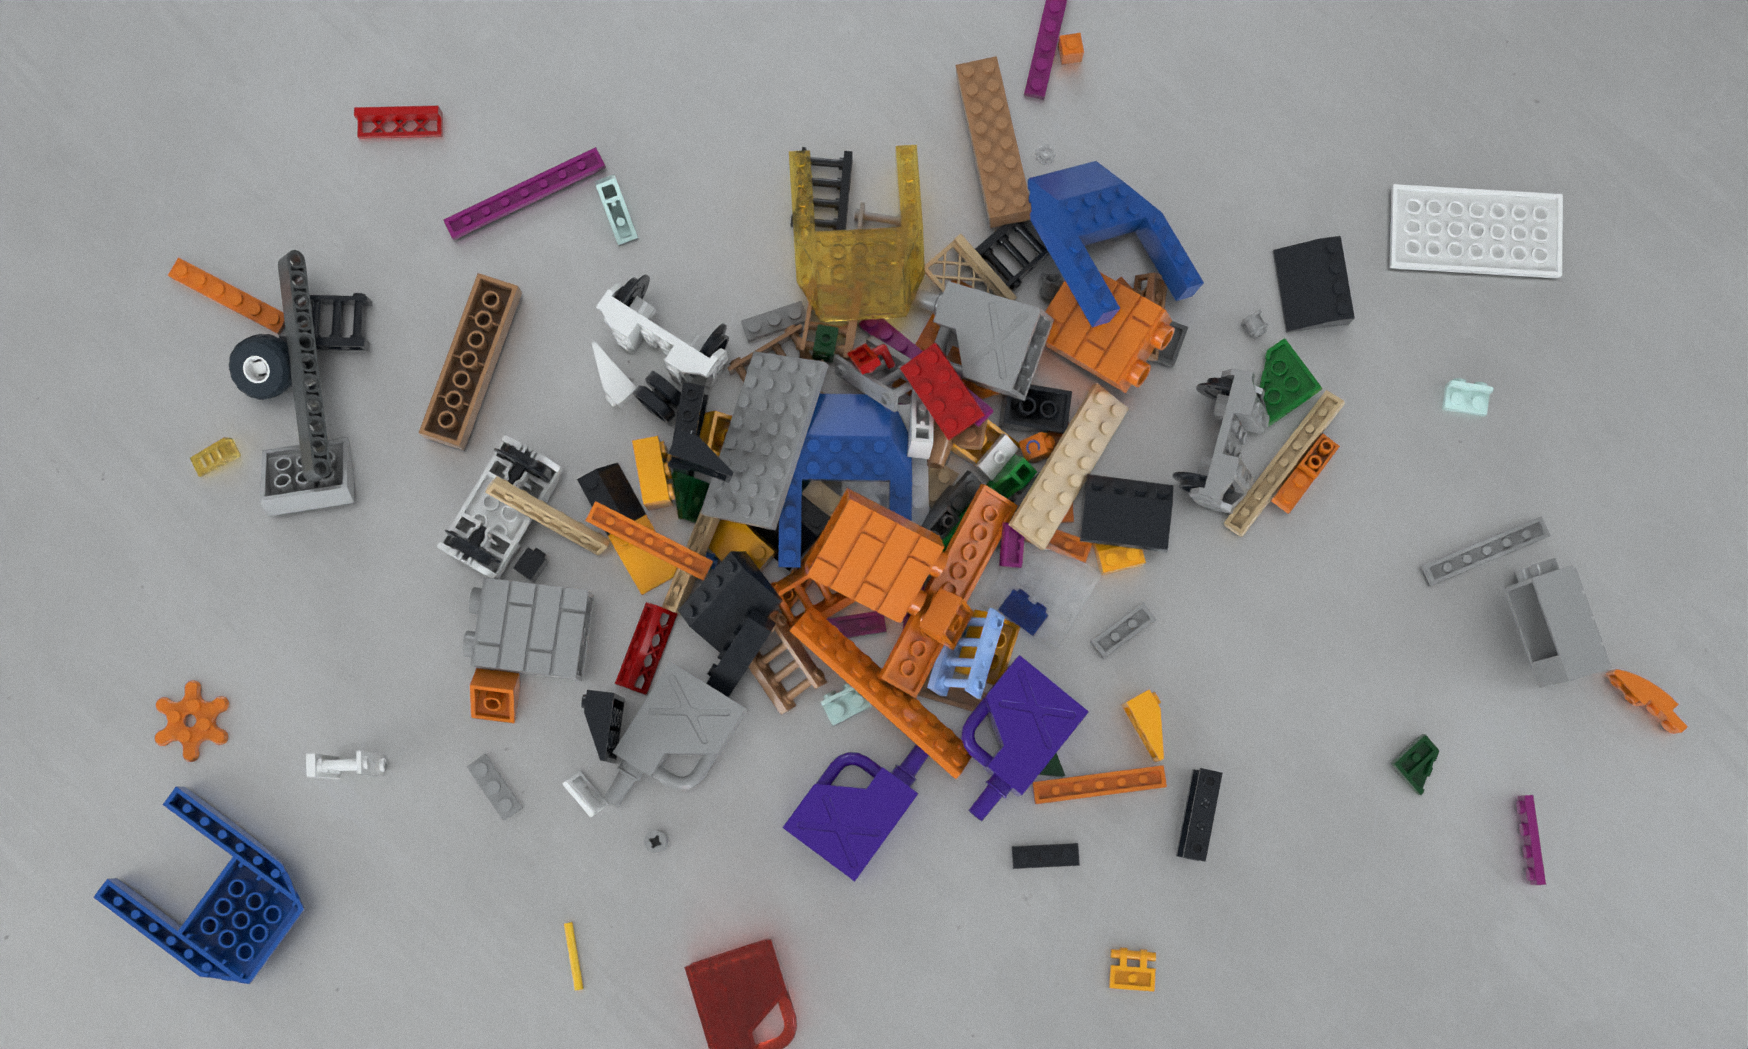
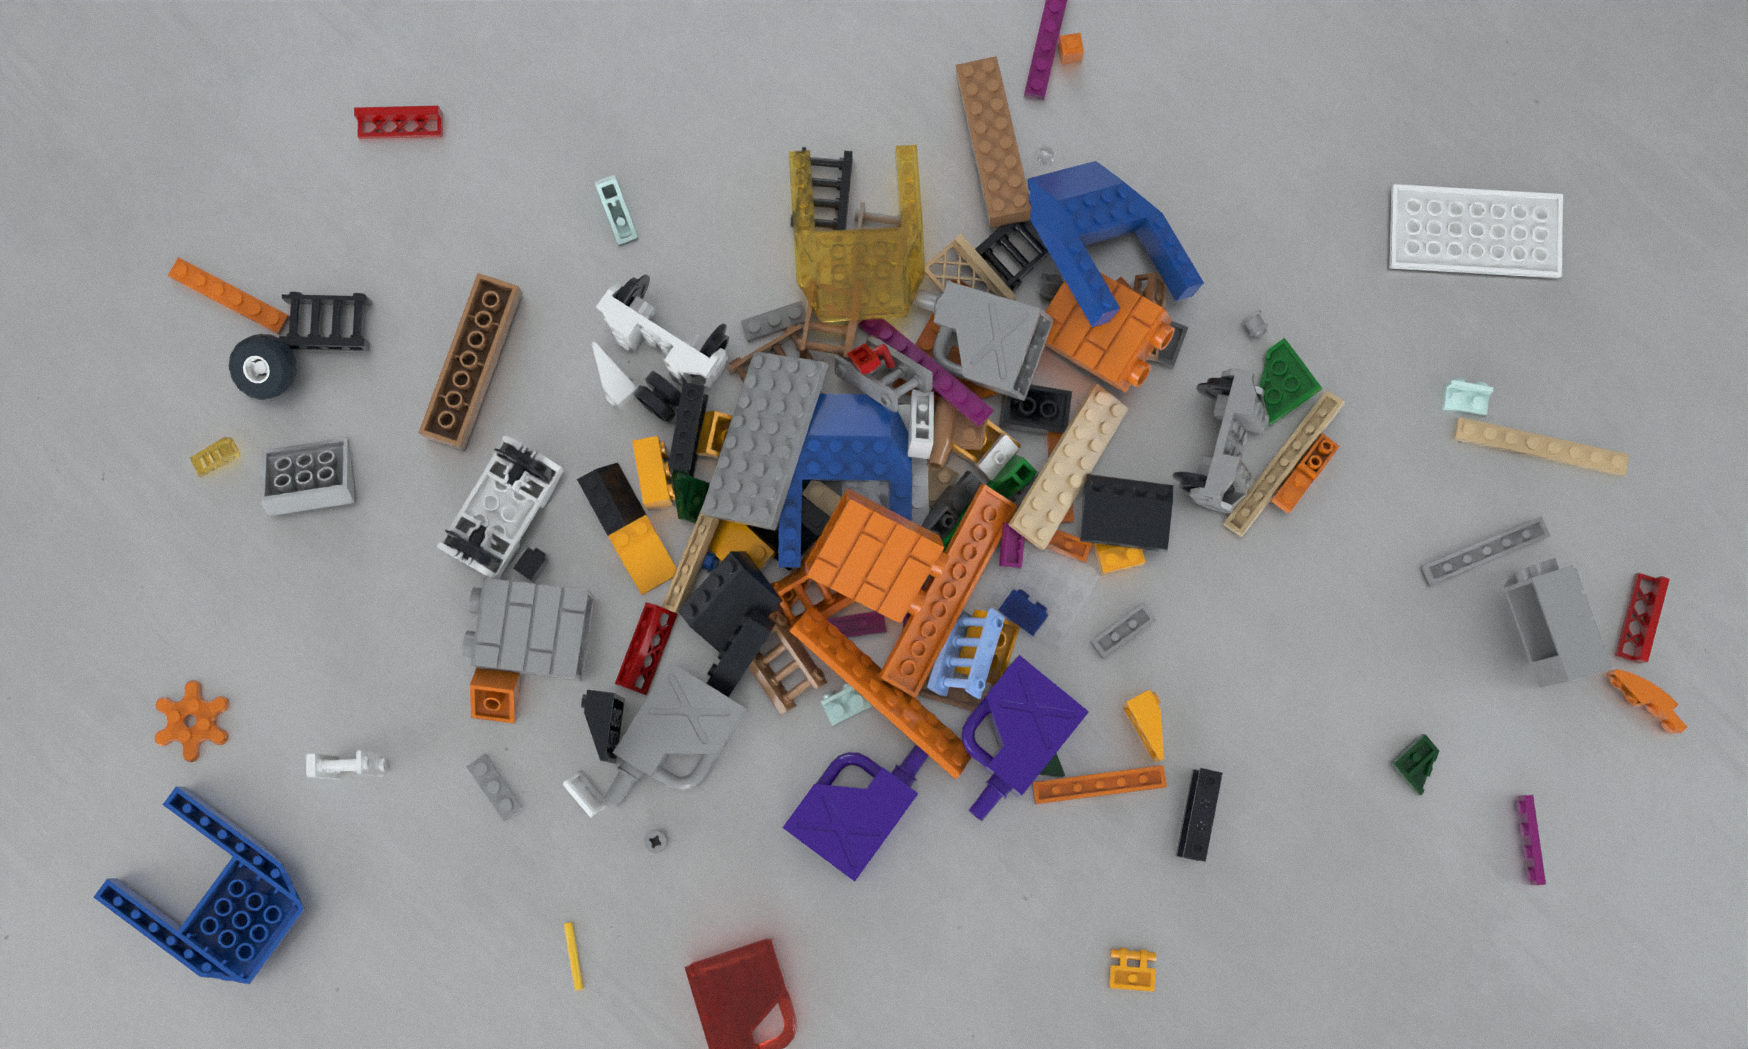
(310, 375): dark grey beam -> none
(524, 193): magenta plate -> none
(547, 515): tan plate -> none
(649, 540): orange plate -> none
(693, 453): black slope -> none
(825, 343): dark green bracket -> none
(942, 391): red plate -> none
(946, 618): orange slope -> none
(1037, 447): orange brick -> none
(1045, 856): black plate -> none
(1313, 285): black slope -> none
(1541, 446): none -> tan plate
(1650, 620): none -> red fence

